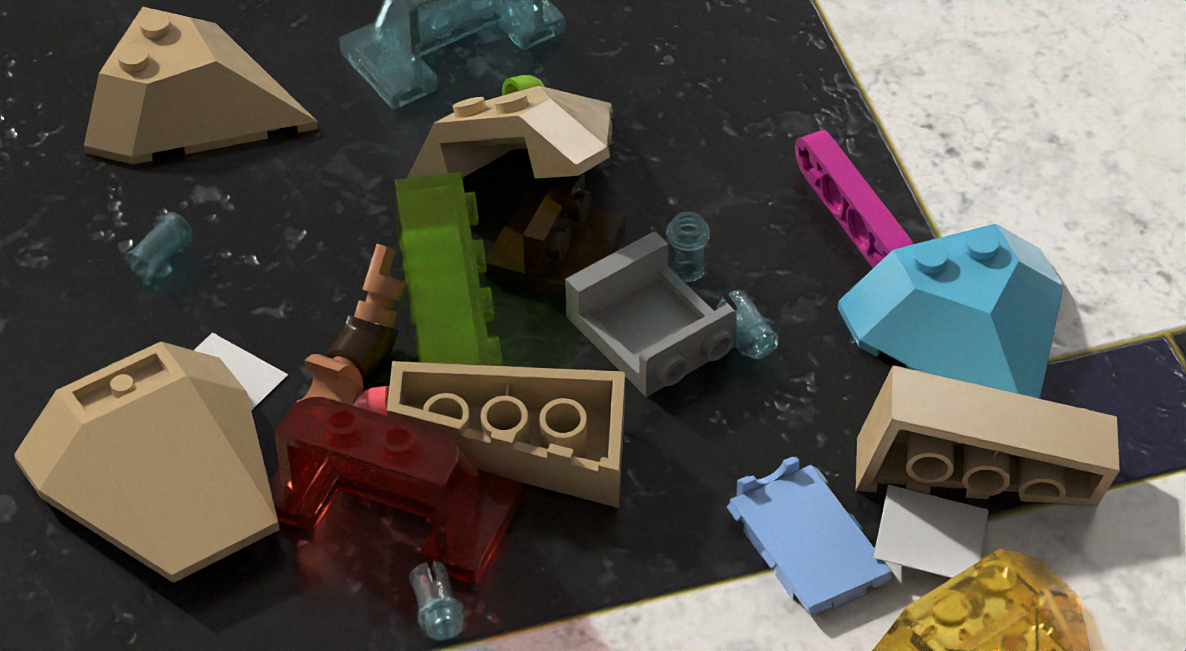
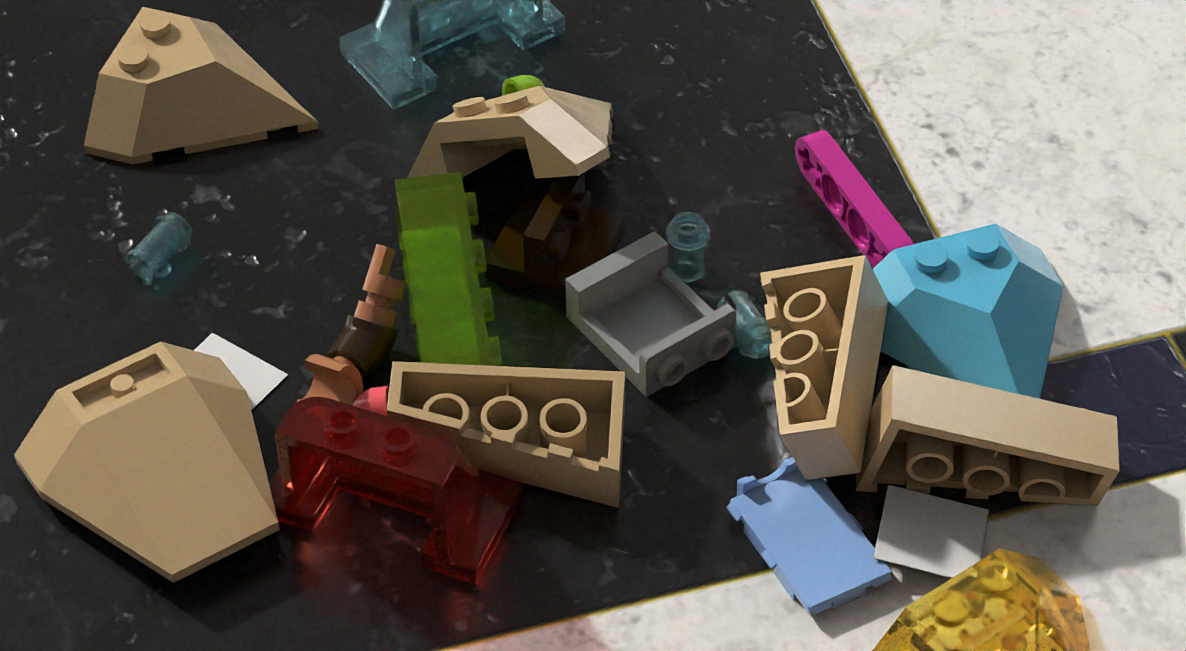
(440, 613): clear light blue pin -> none
(825, 359): none -> tan wedge

